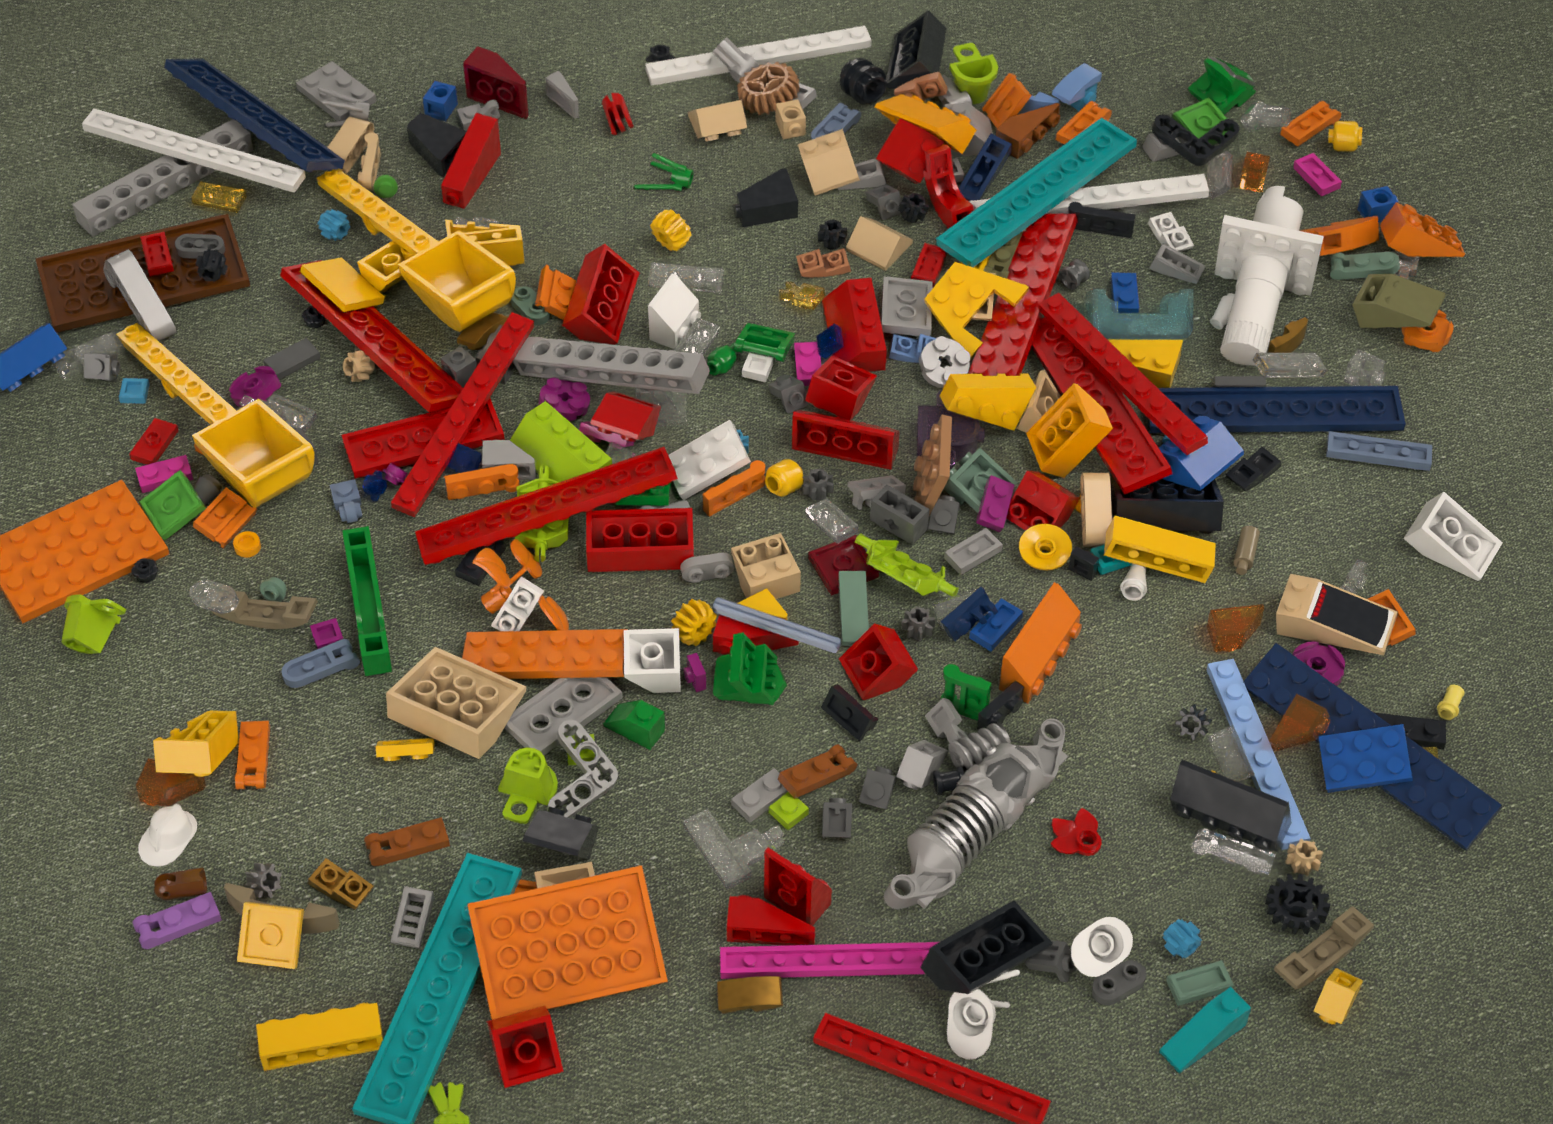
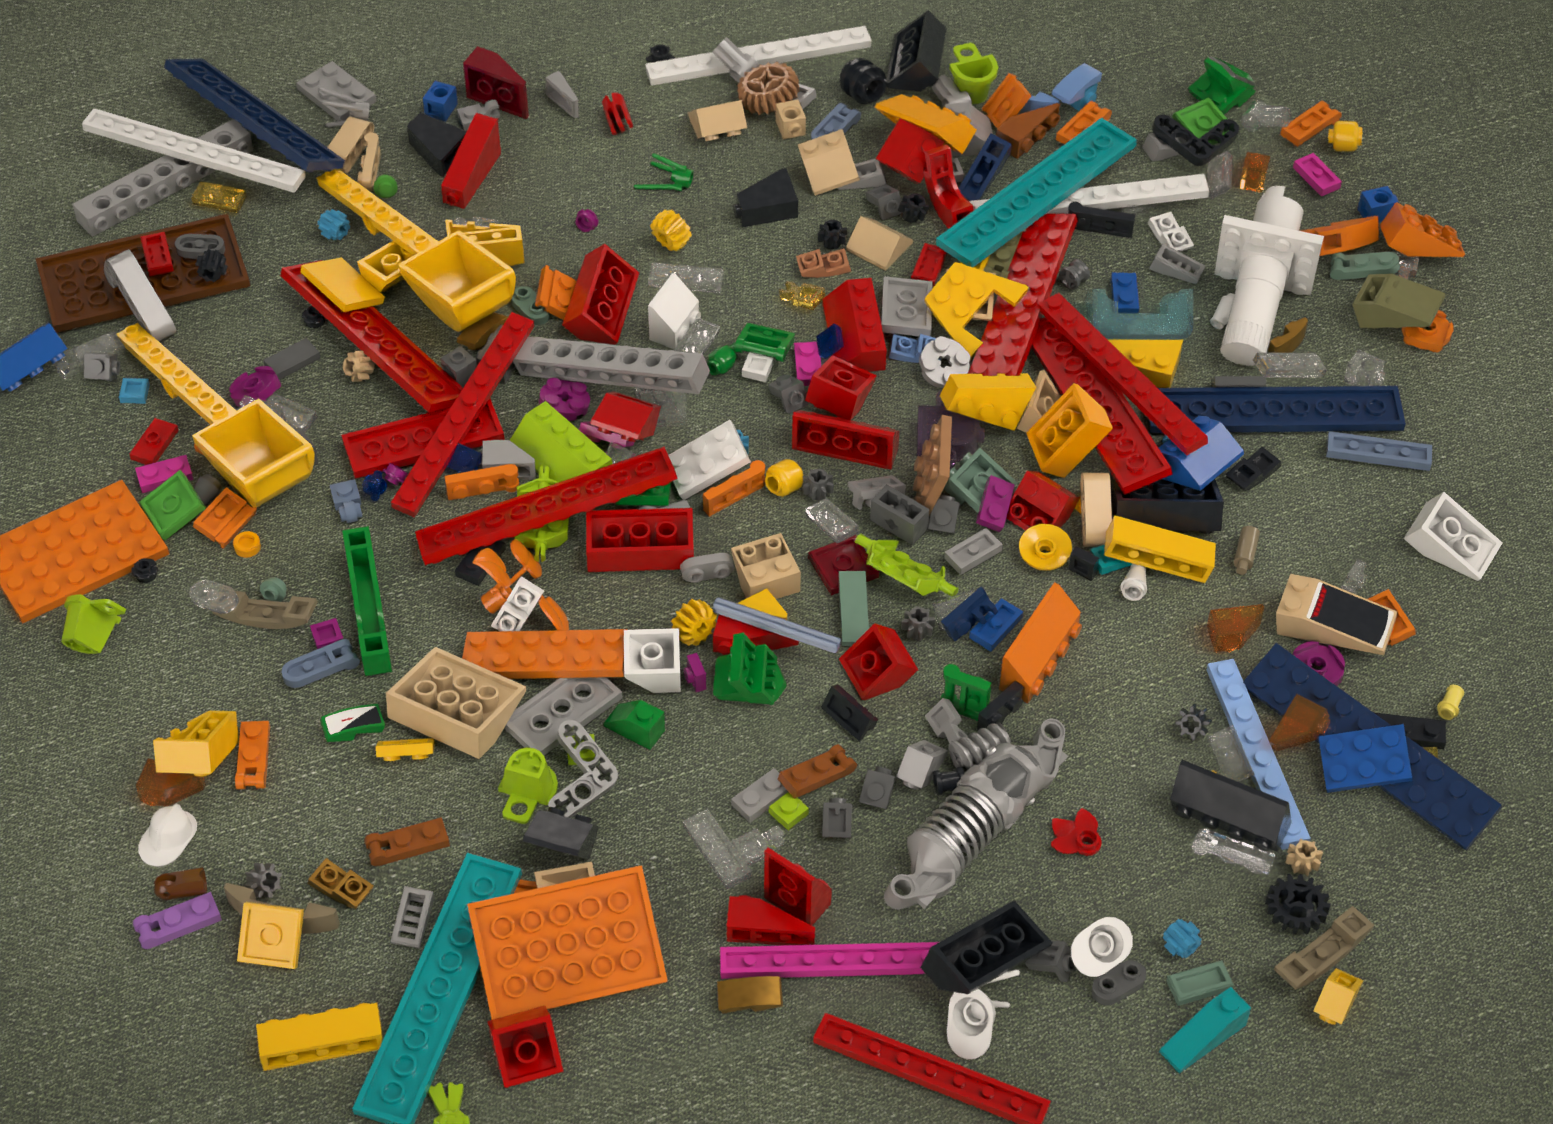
(348, 722): none -> slope
(586, 220): none -> magenta plate
(924, 87): nougat slope -> none

